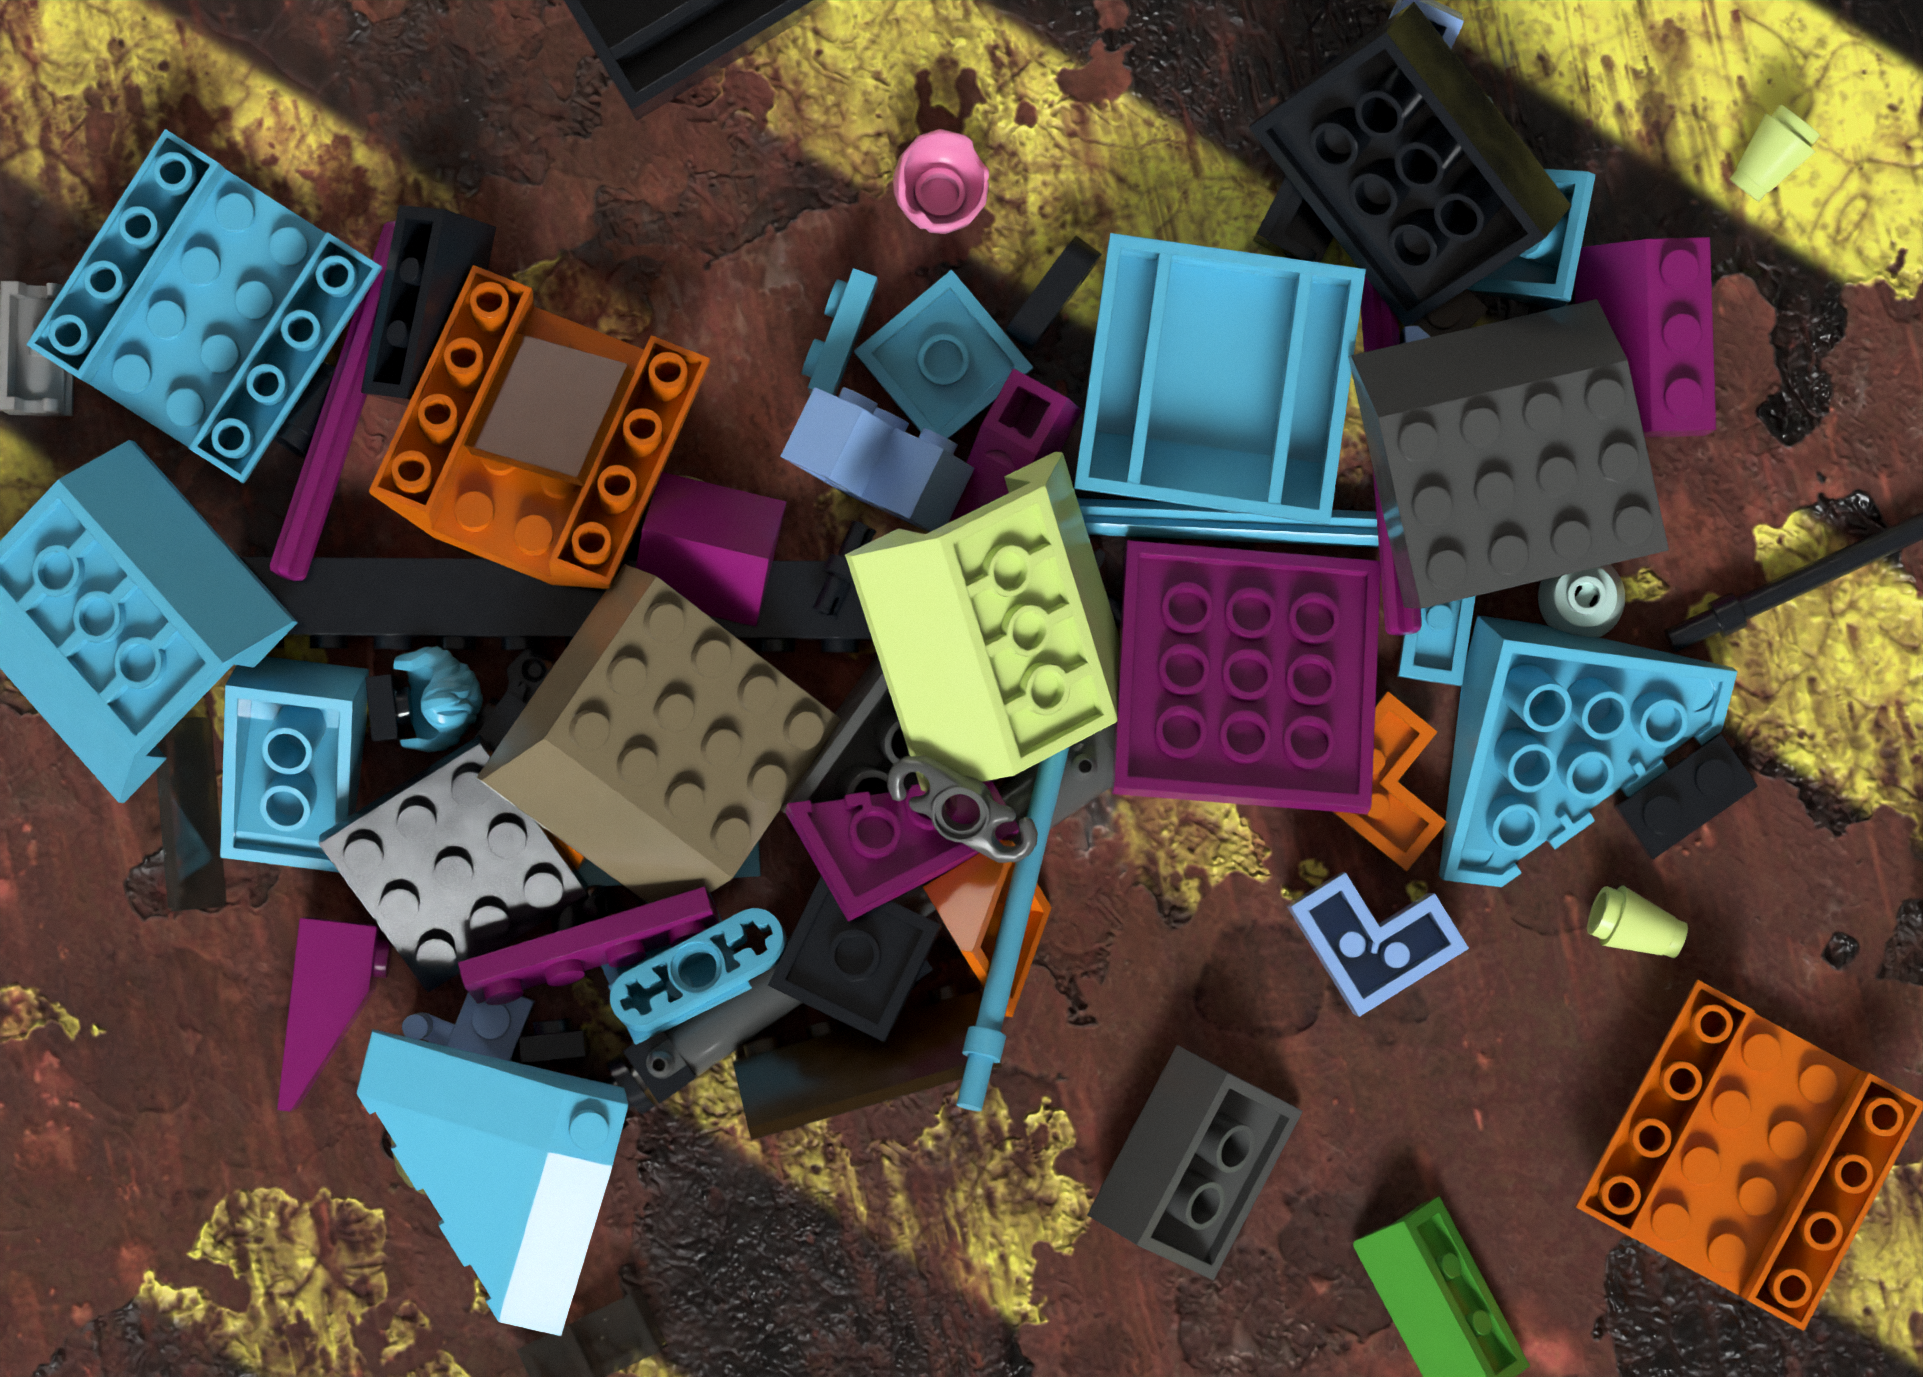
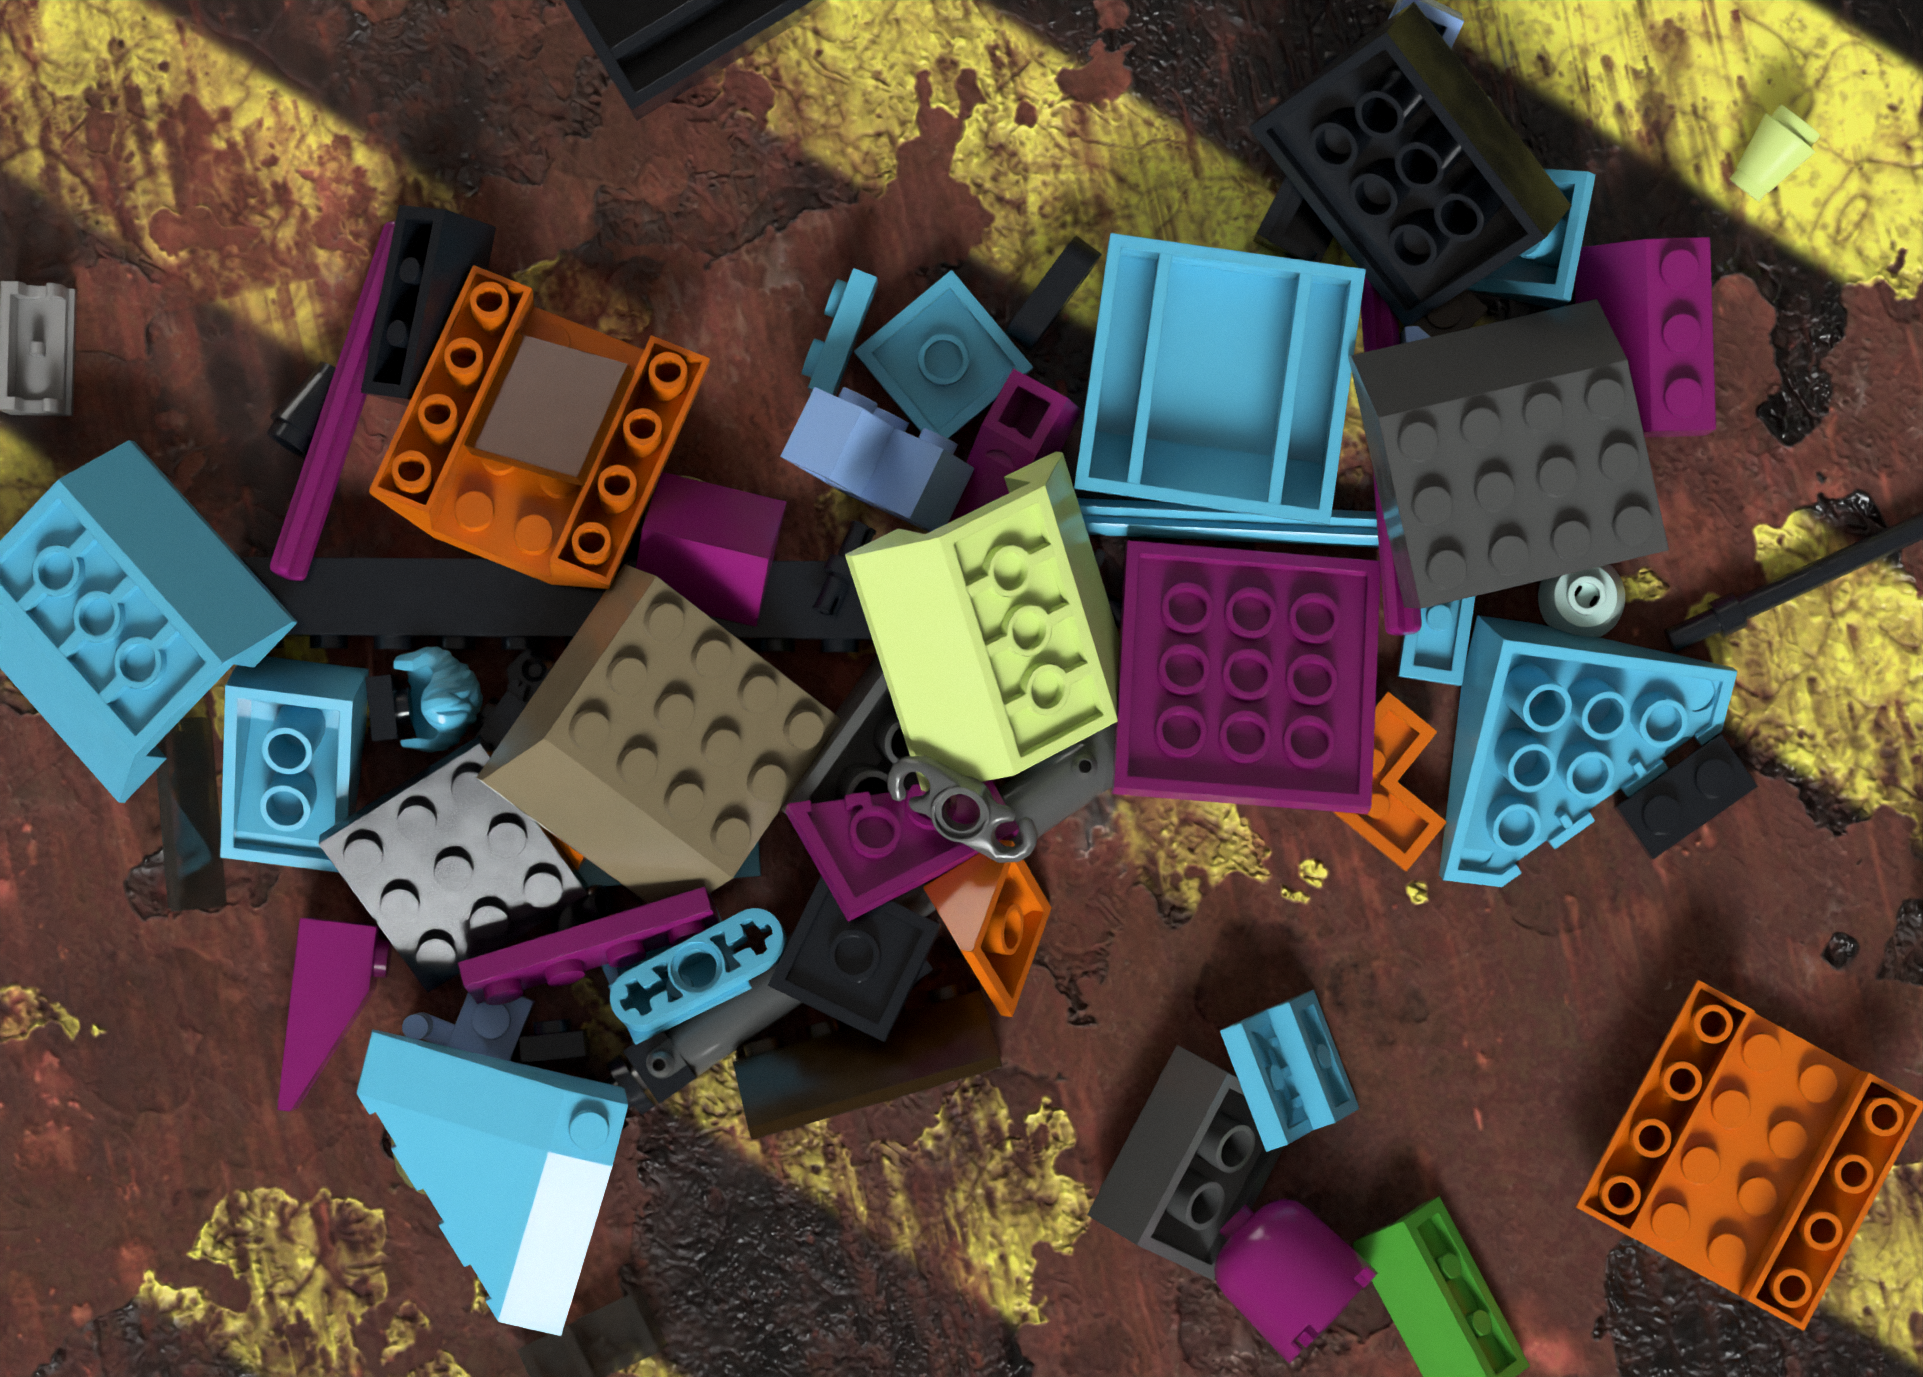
(204, 306): medium azure slope -> none
(941, 181): bright pink hair -> none
(984, 1040): medium azure bar -> none
(1288, 1273): none -> magenta cylinder
(1289, 1070): none -> medium azure slope
(1369, 958): light blue brick -> none
(1635, 924): yellowish green cone -> none

